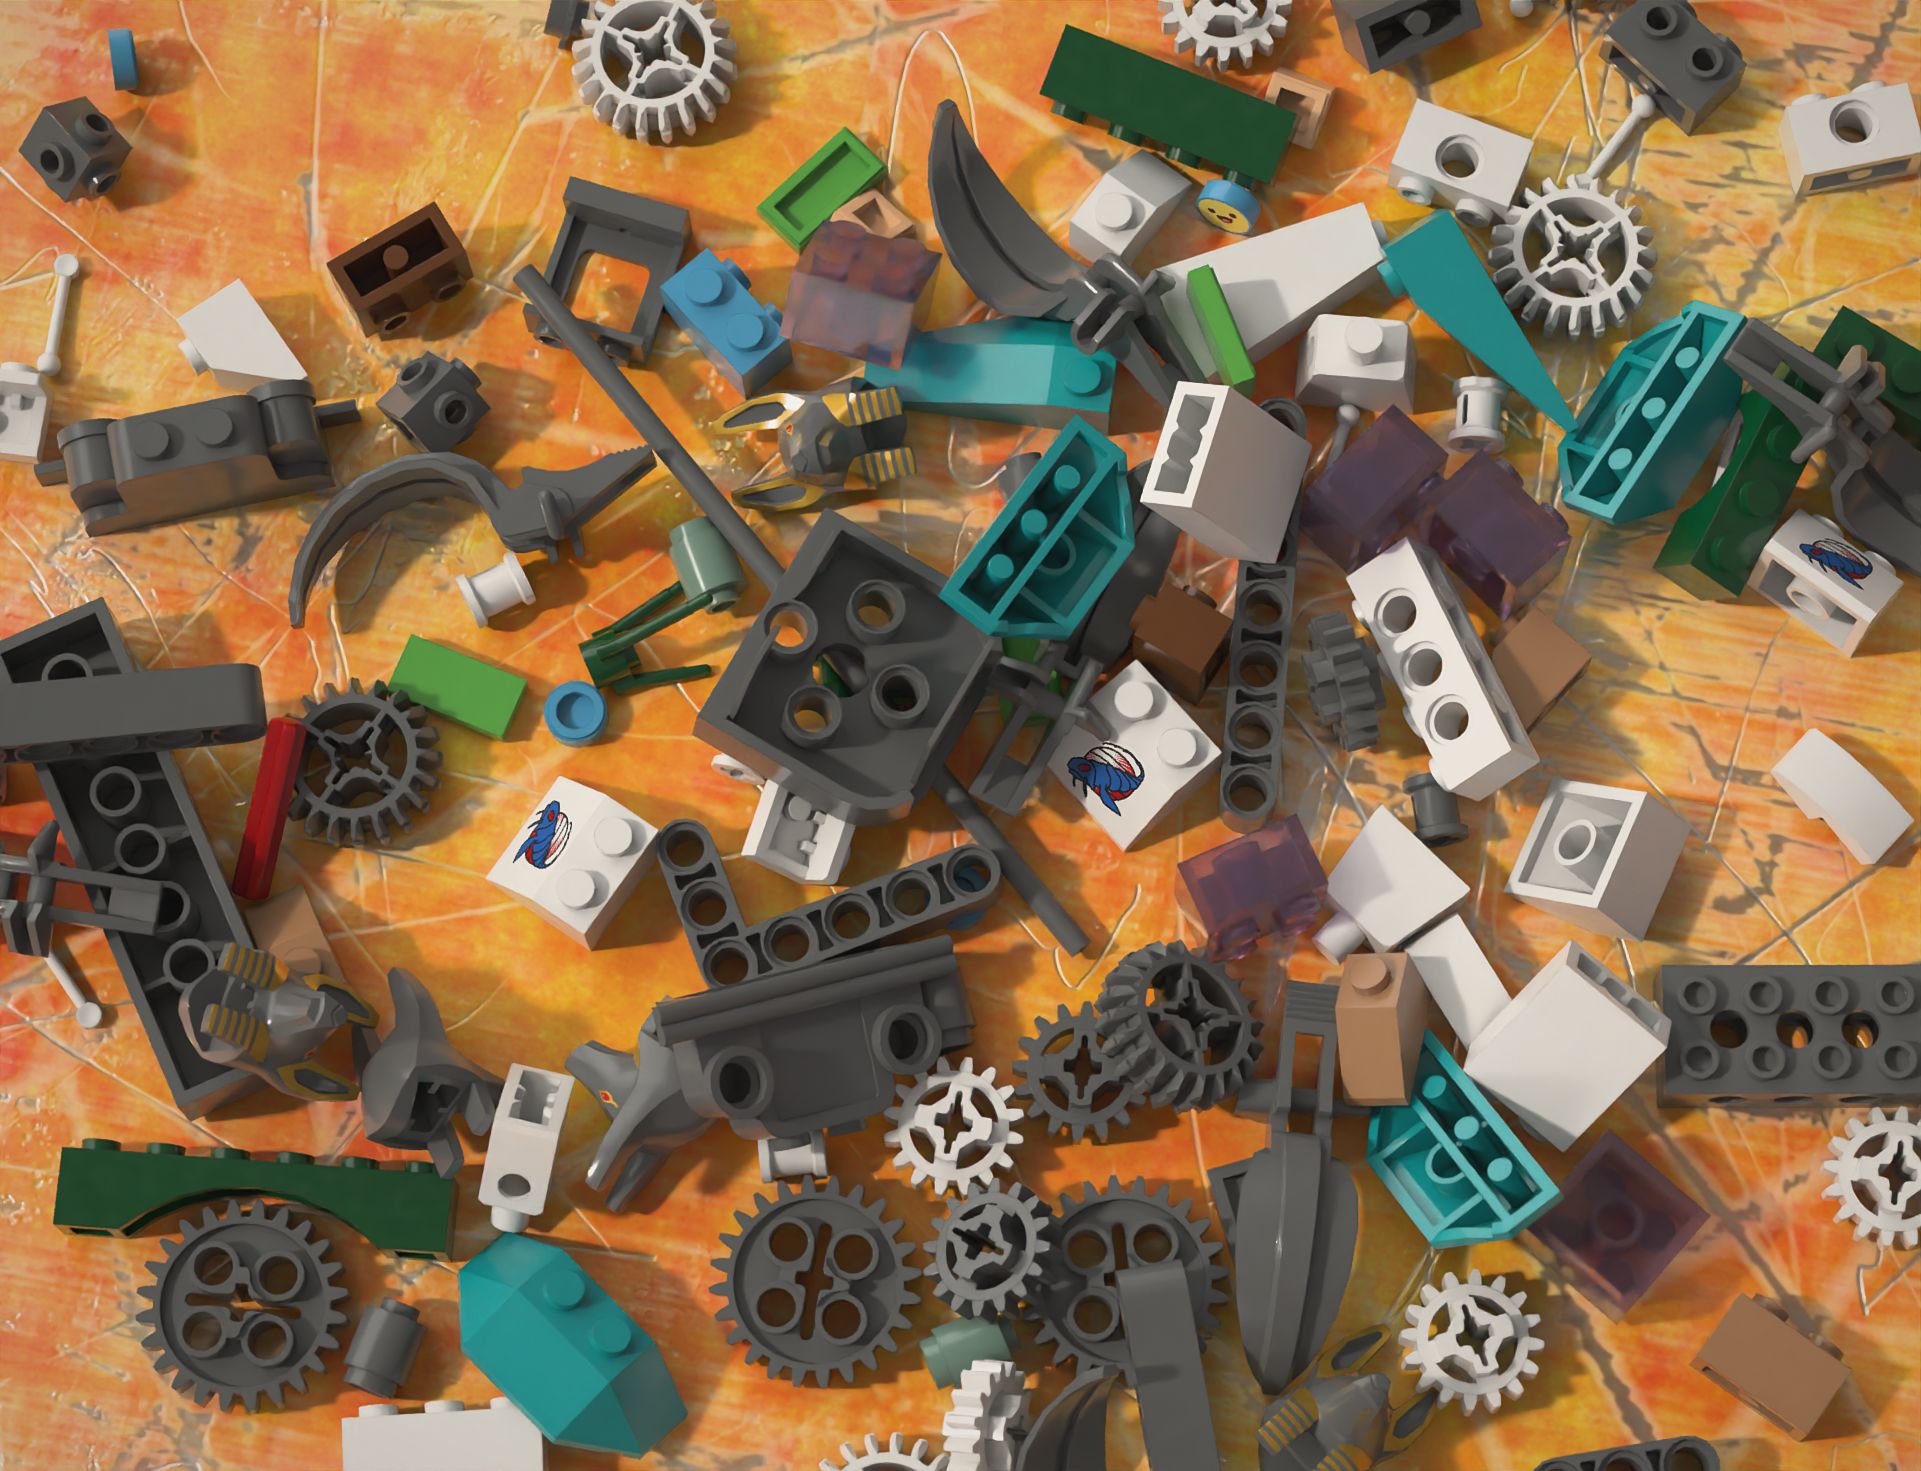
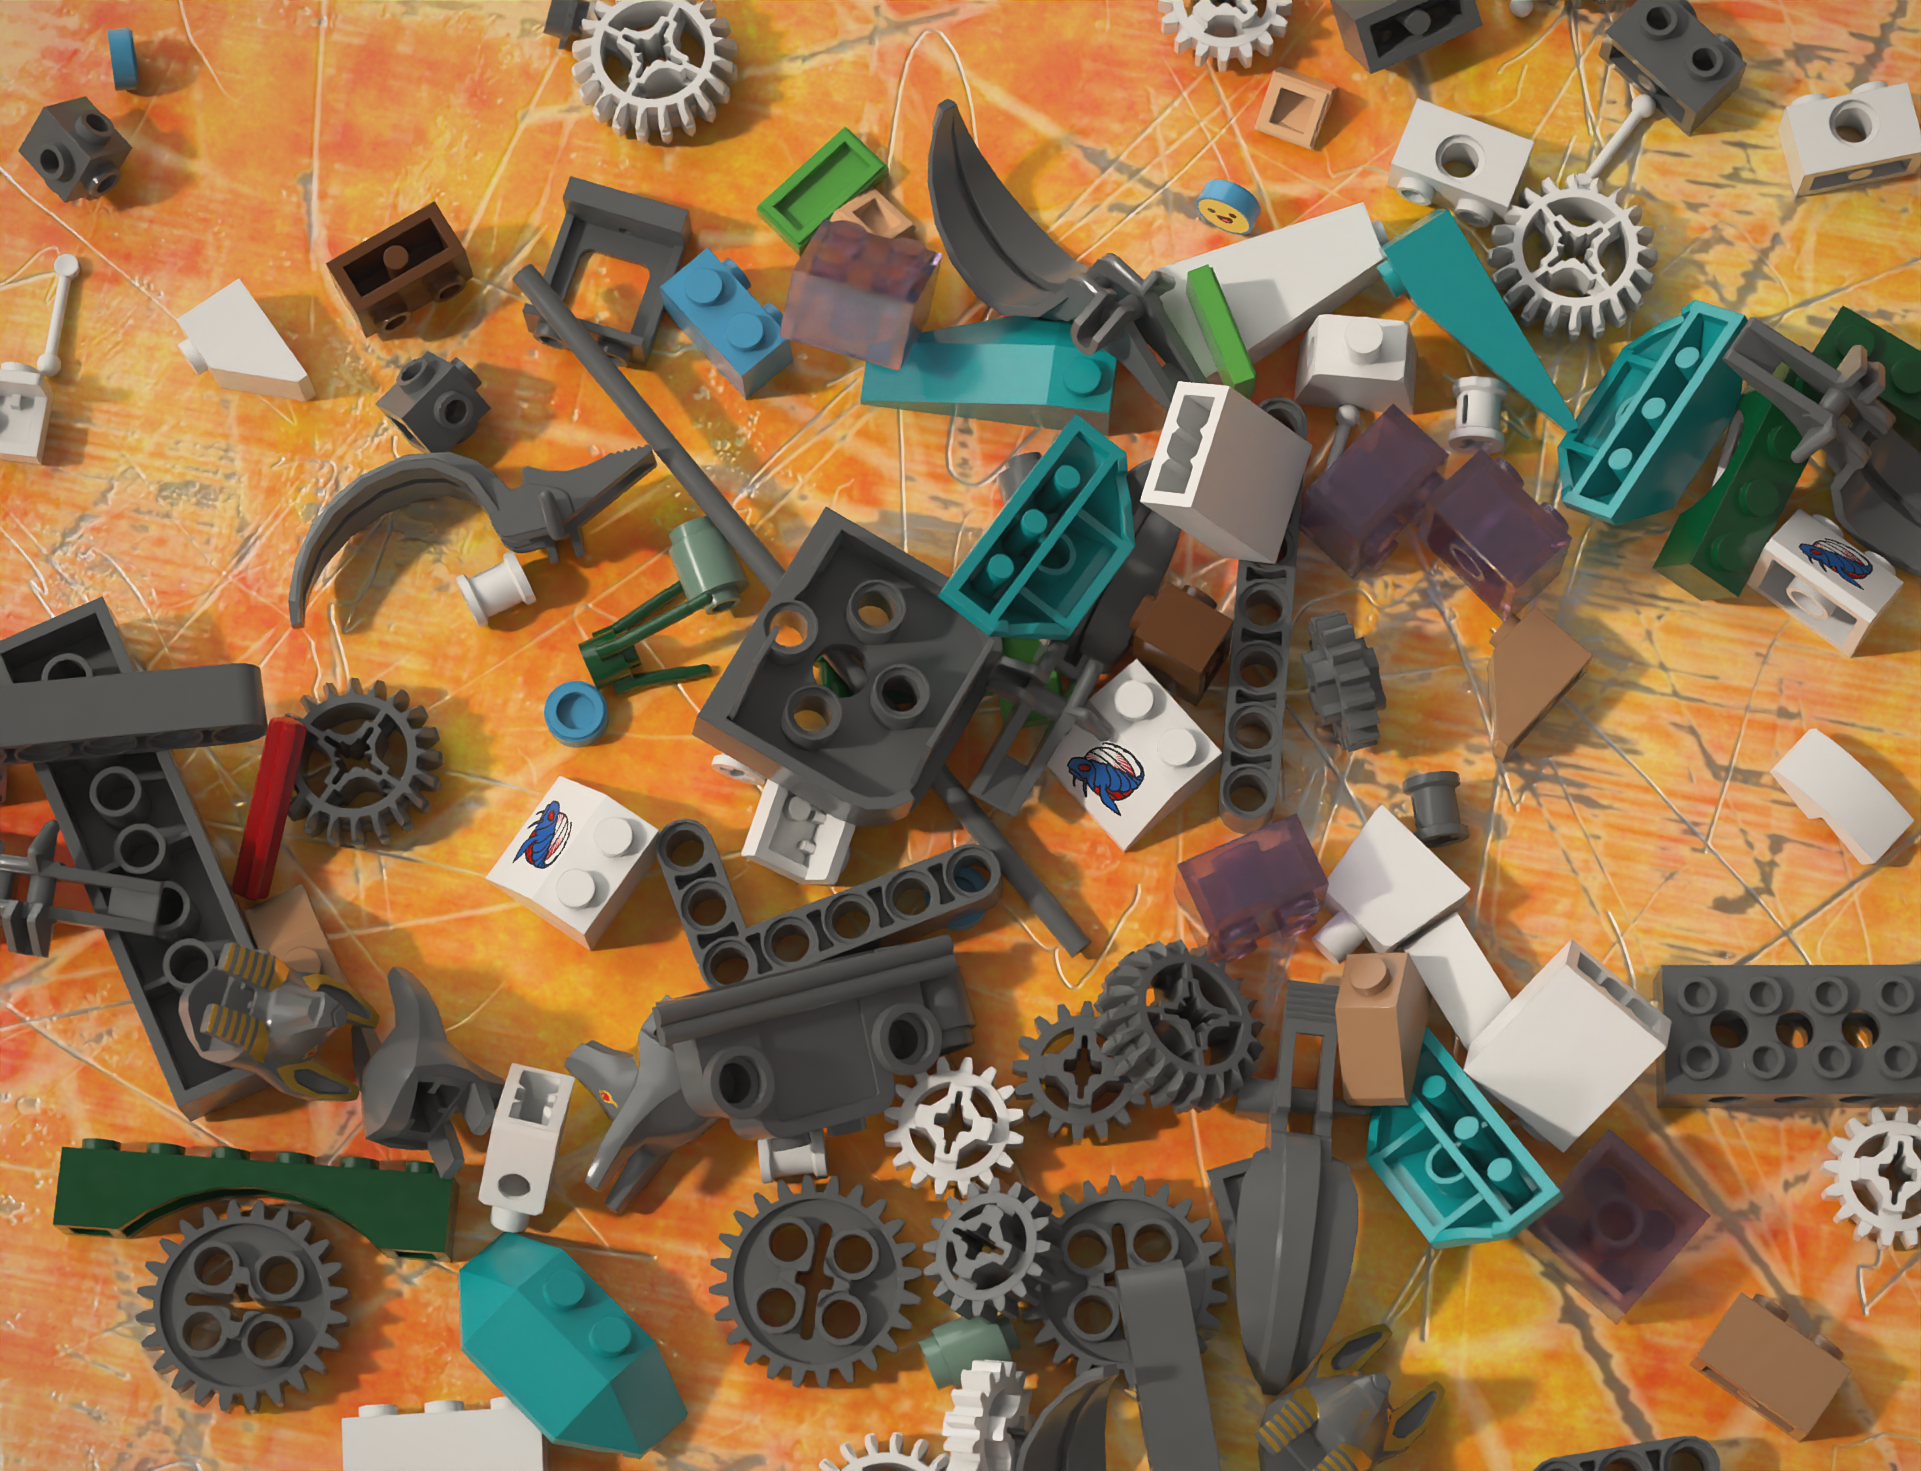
(88, 1014): white hinge -> none
(197, 457): dark grey brick -> none
(384, 1348): dark grey brick -> none
(458, 687): bright green tile -> none
(827, 441): dark grey piece -> none
(1127, 208): white slope -> none
(1170, 106): dark green brick -> none
(1495, 741): white brick -> none
(1496, 1331): white gear -> none
(1598, 858): white slope -> none

